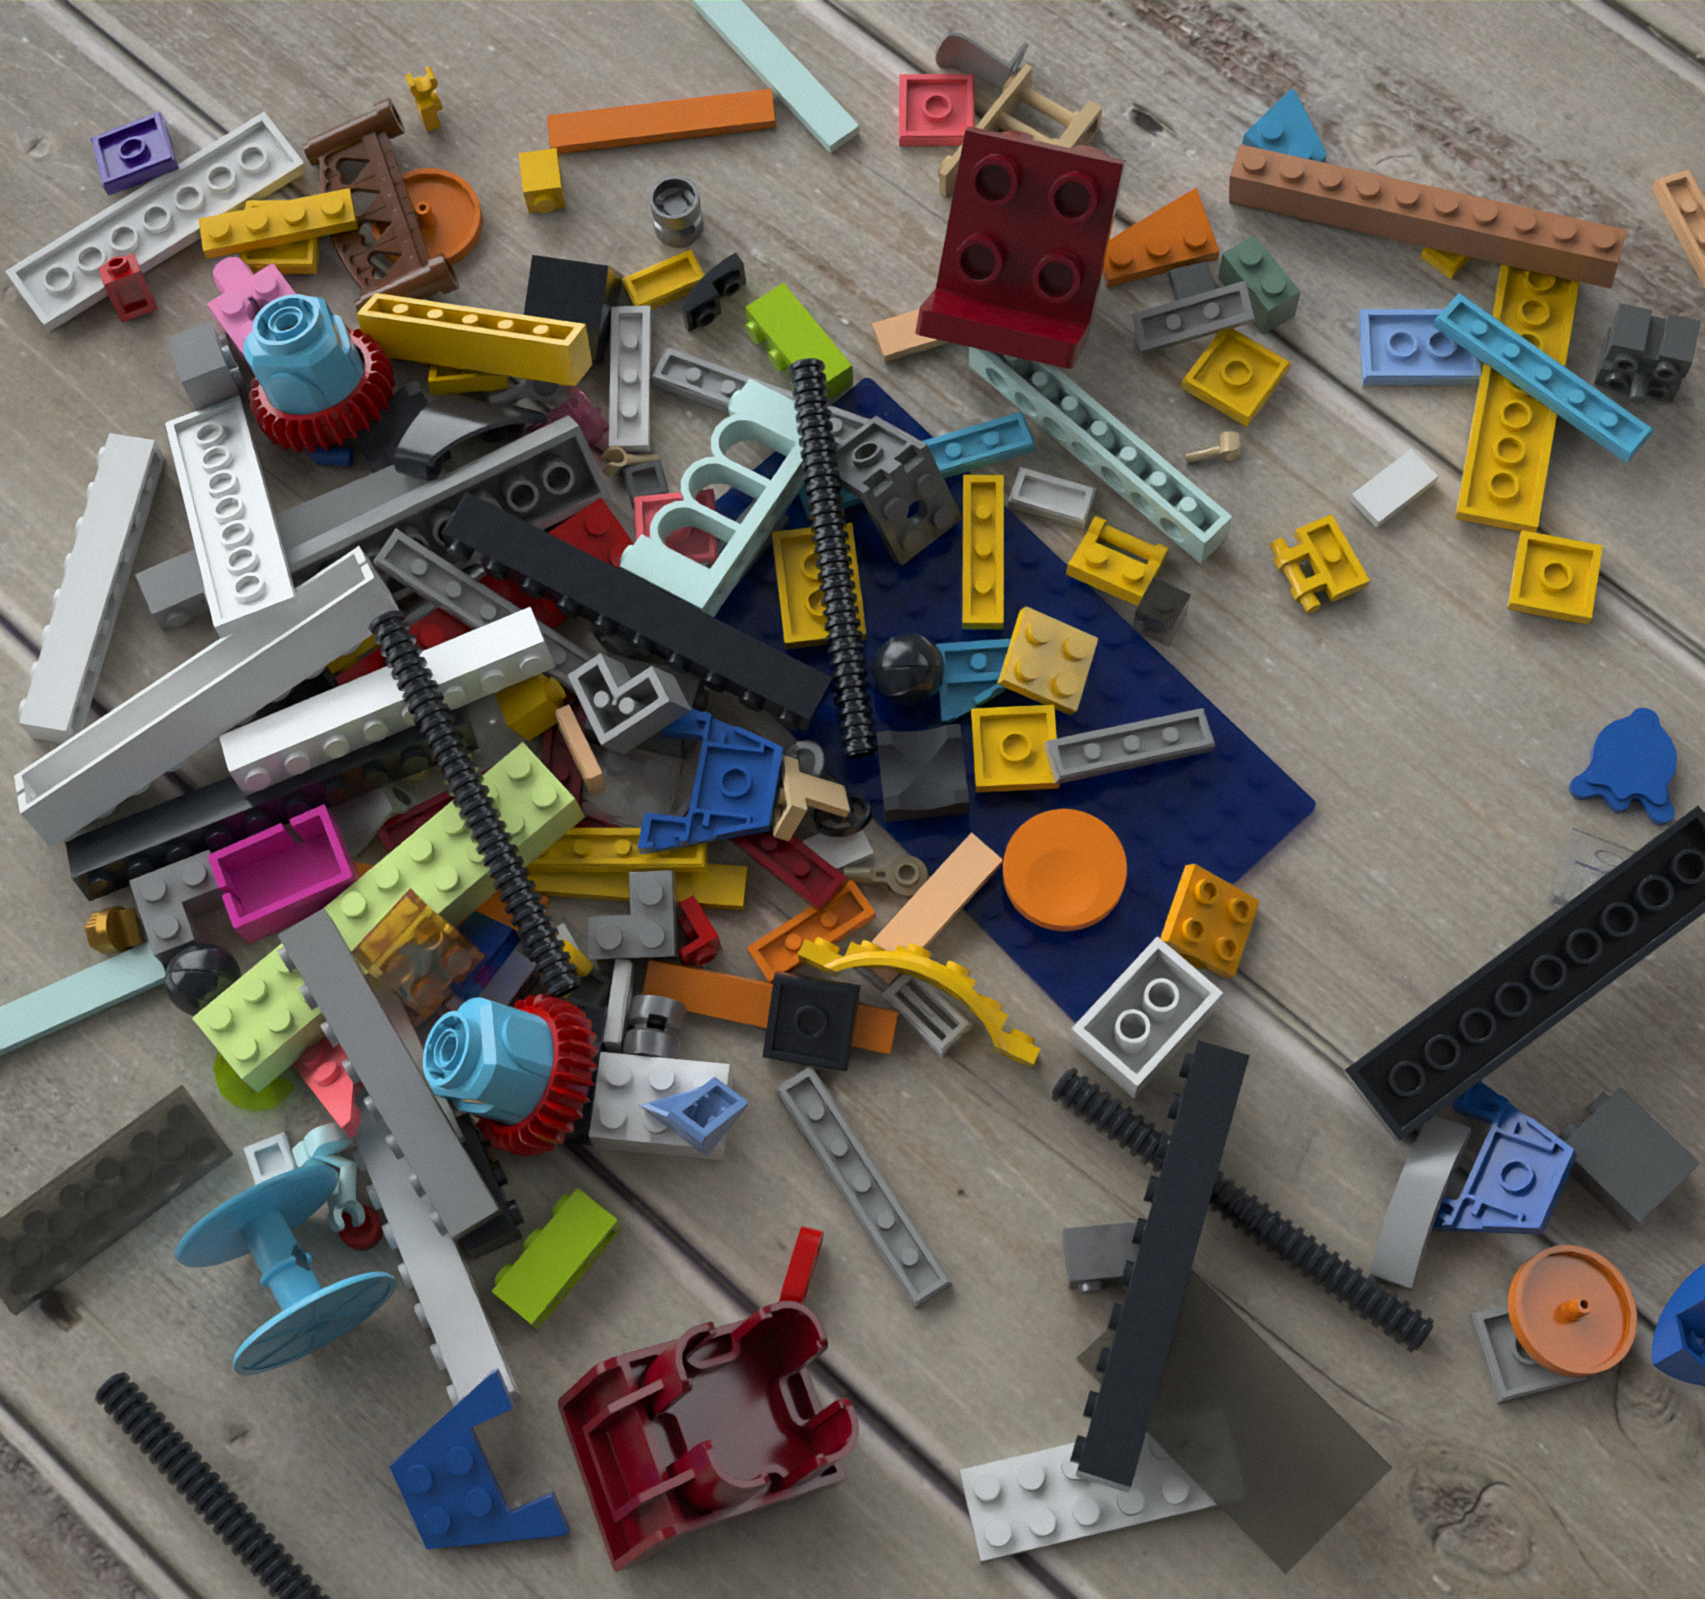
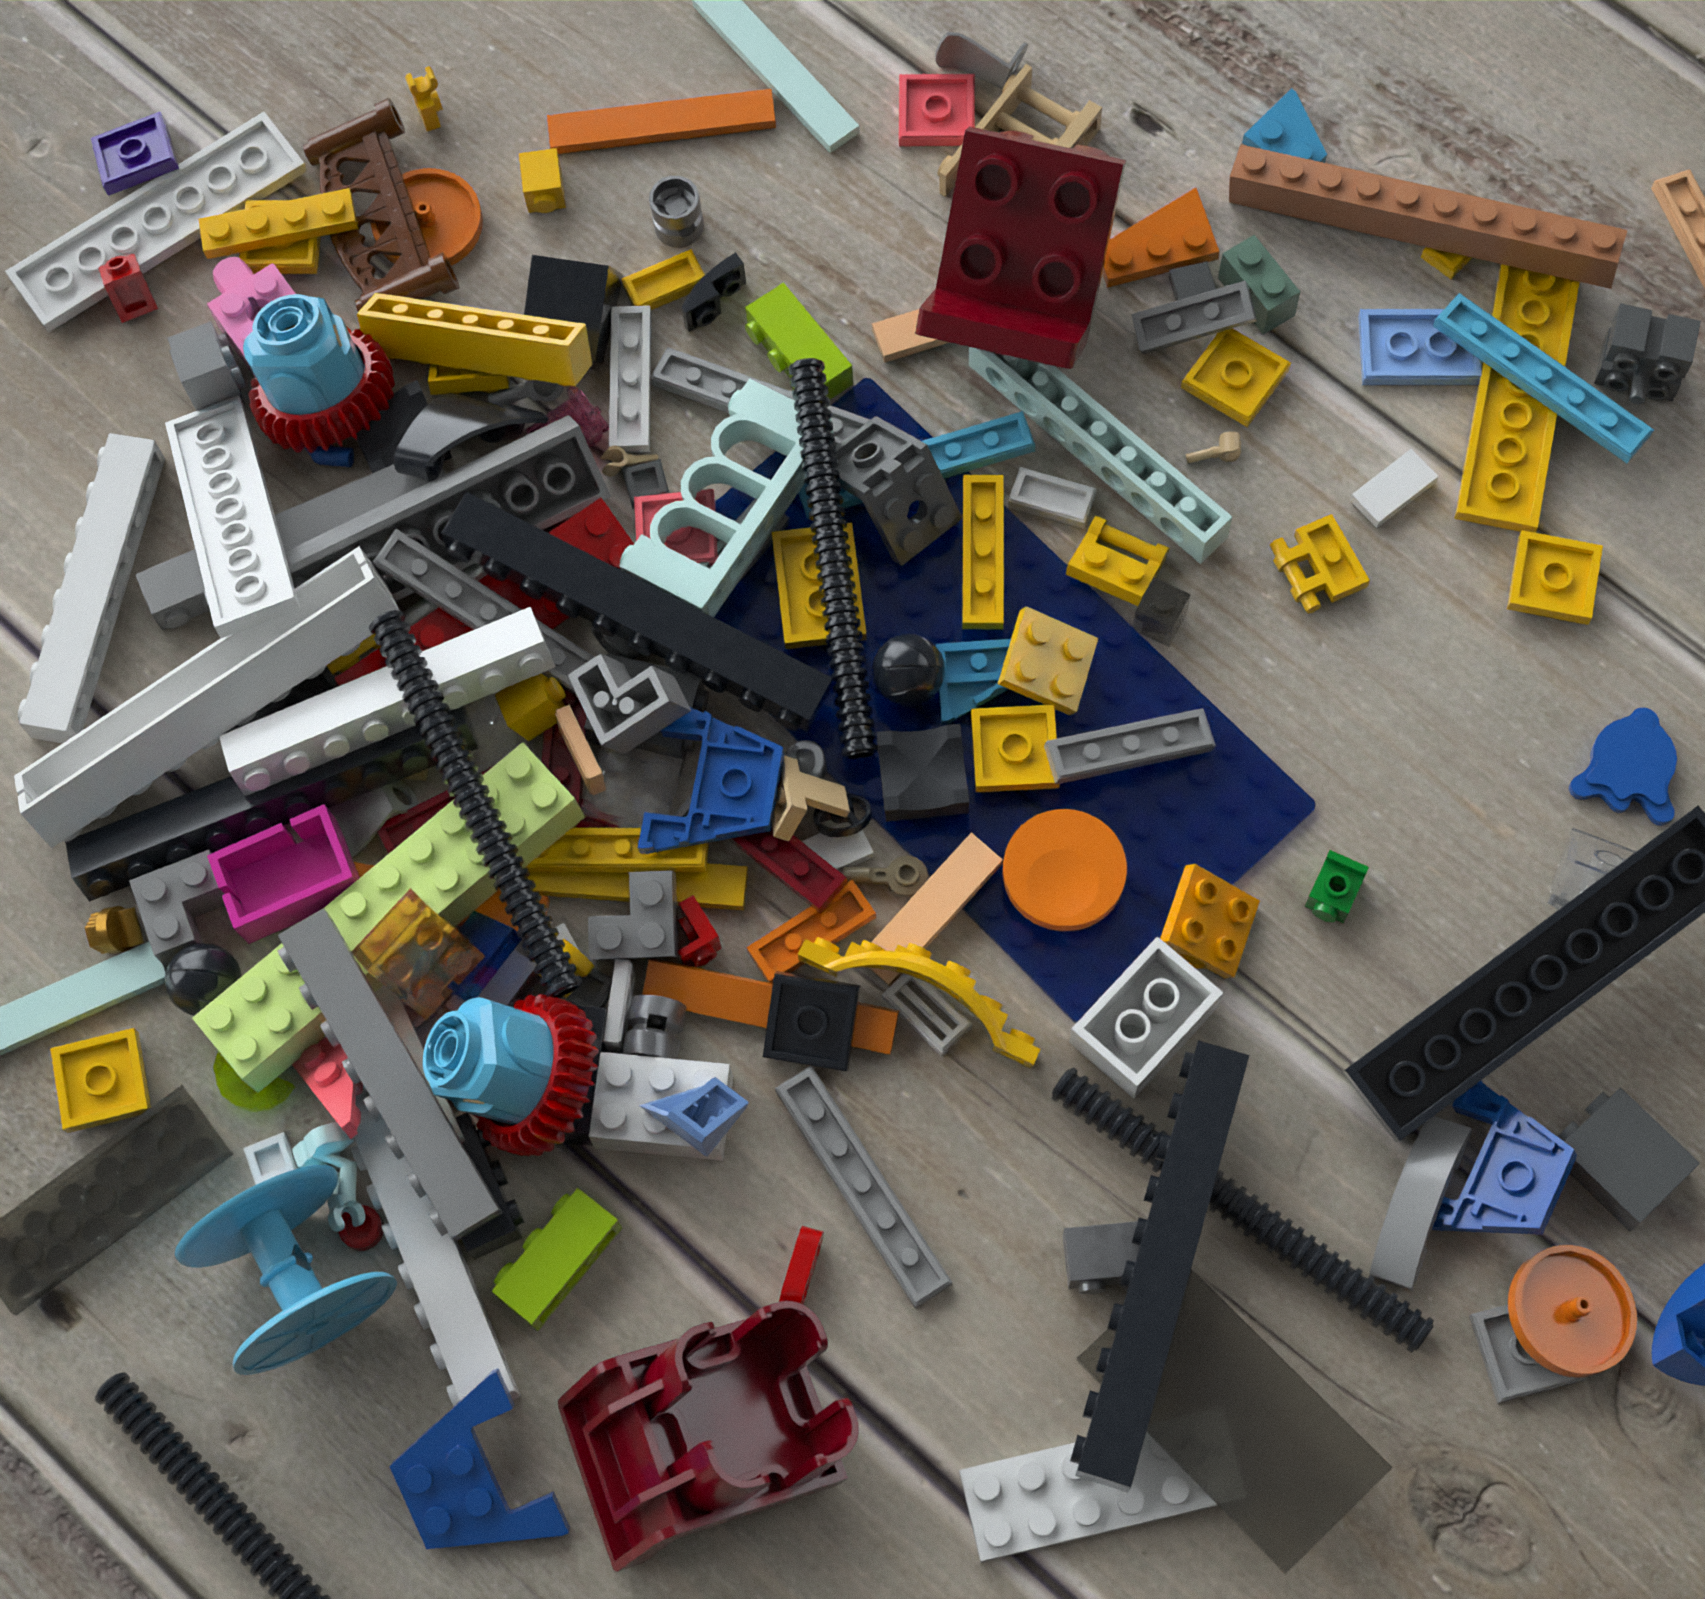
(100, 1080): none -> yellow plate
(1344, 873): none -> green brick

